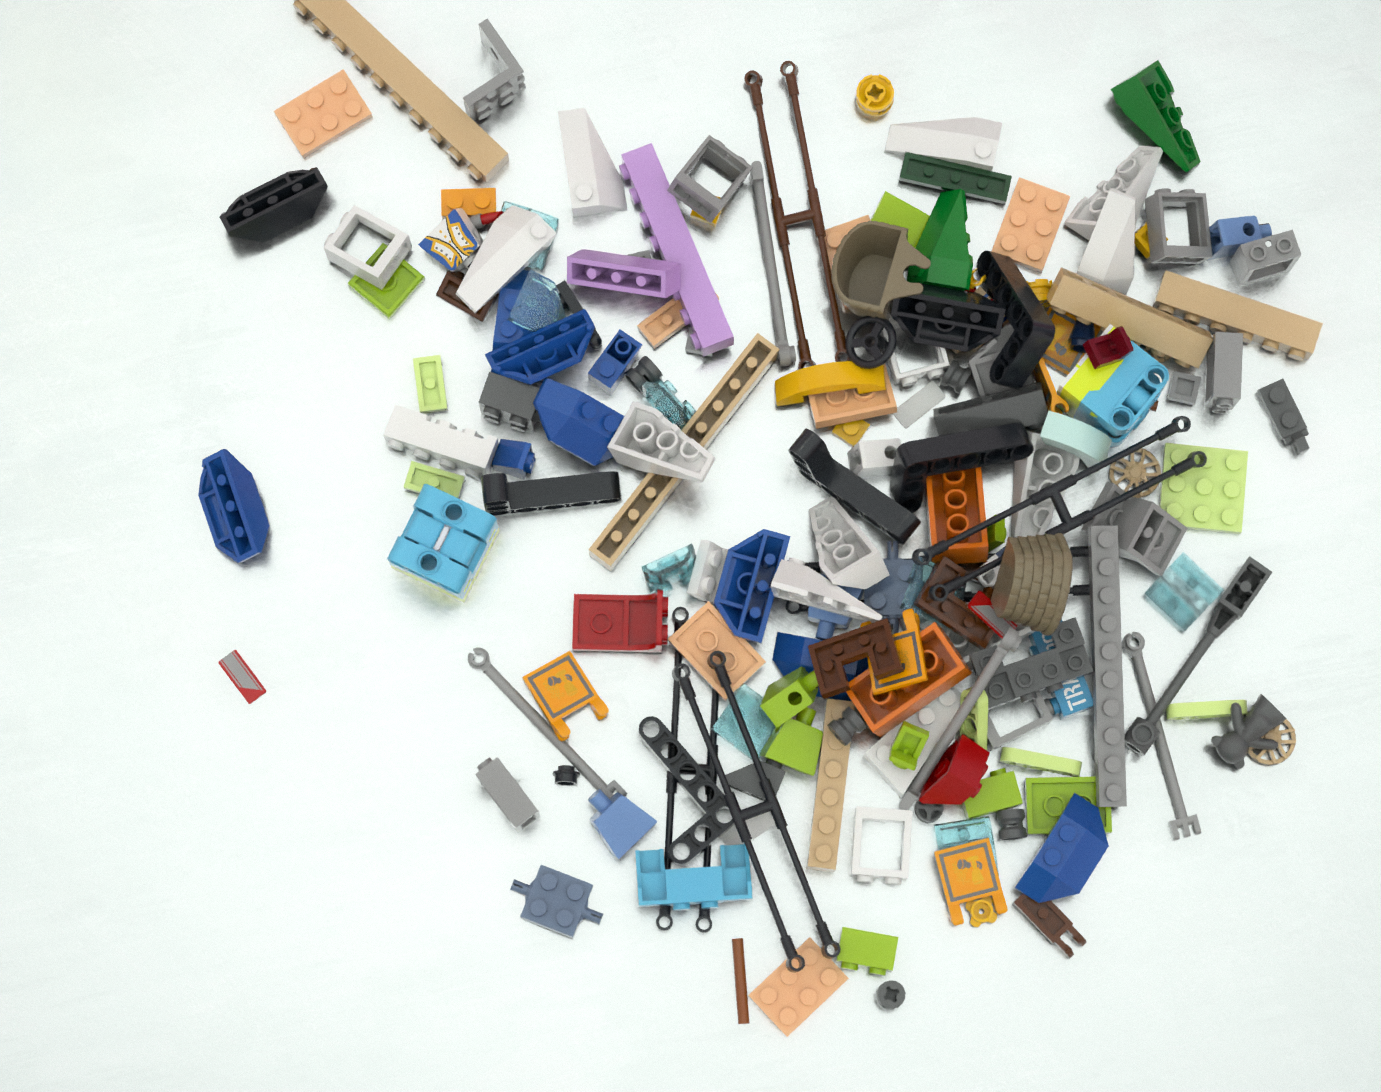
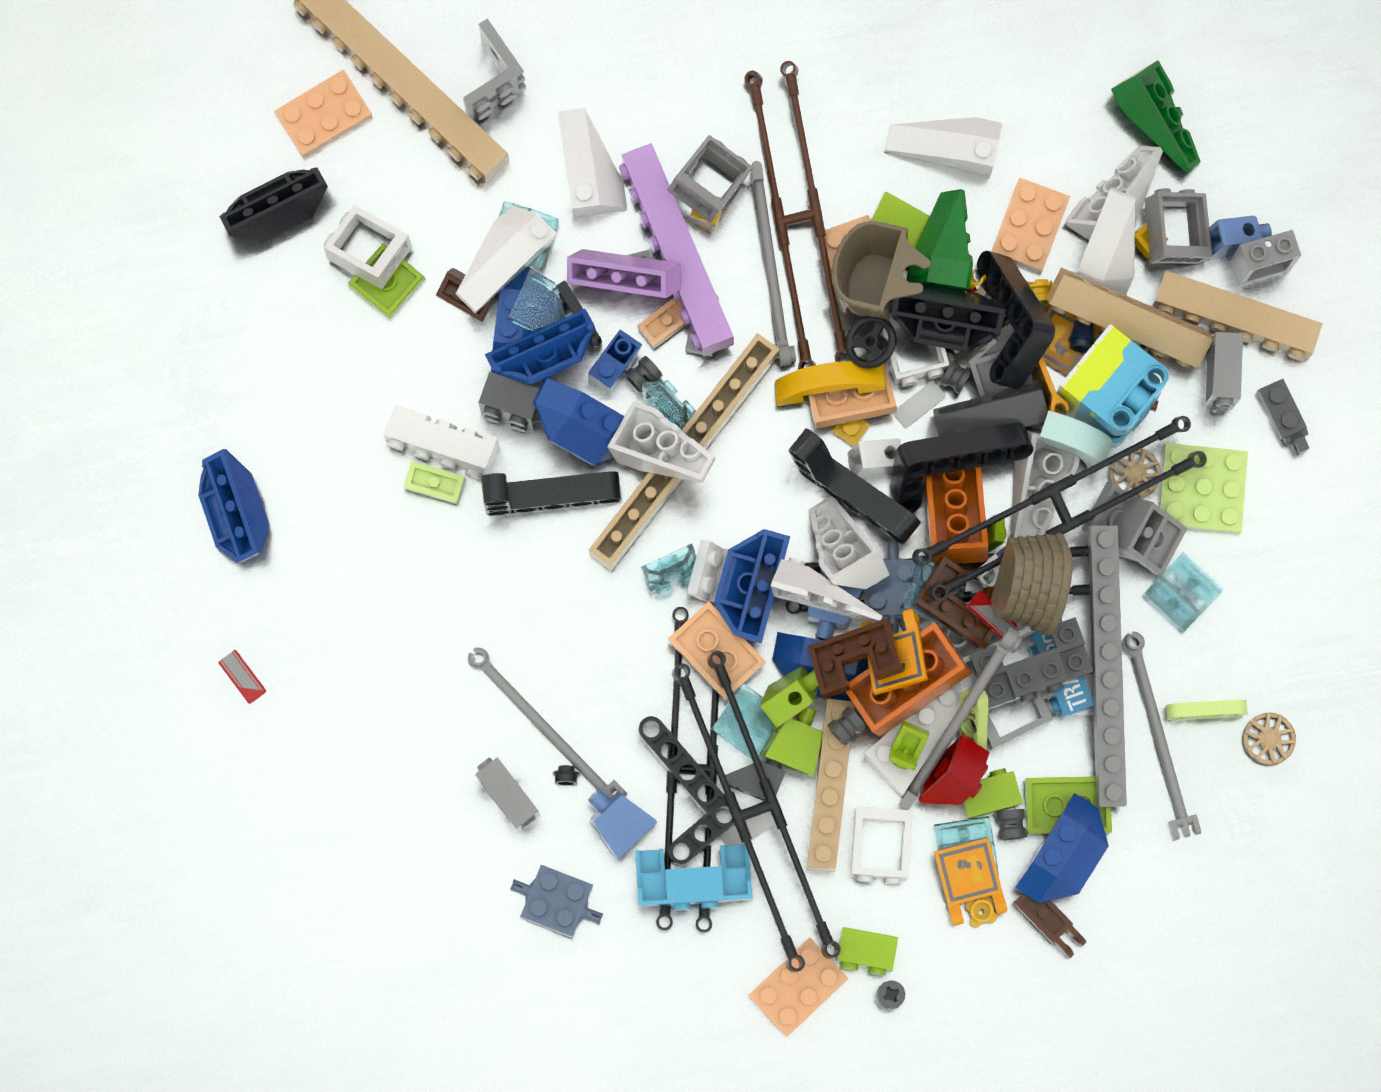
(430, 384): yellowish green plate -> none
(444, 543): medium azure piece -> none
(453, 241): torso -> none
(471, 200): light orange plate -> none
(481, 220): piece -> none
(514, 458): blue slope -> none
(562, 689): light orange flag -> none
(620, 622): red bracket -> none
(740, 981): dark orange bar -> none
(875, 95): yellow wheel -> none
(933, 812): dark grey wheel -> none
(954, 176): dark green plate -> none
(1040, 761): yellowish green beam -> none
(1108, 348): dark red bracket -> none
(1184, 388): light grey plate -> none
(1228, 609): dark grey bar -> none
(1248, 731): dark grey piece -> none

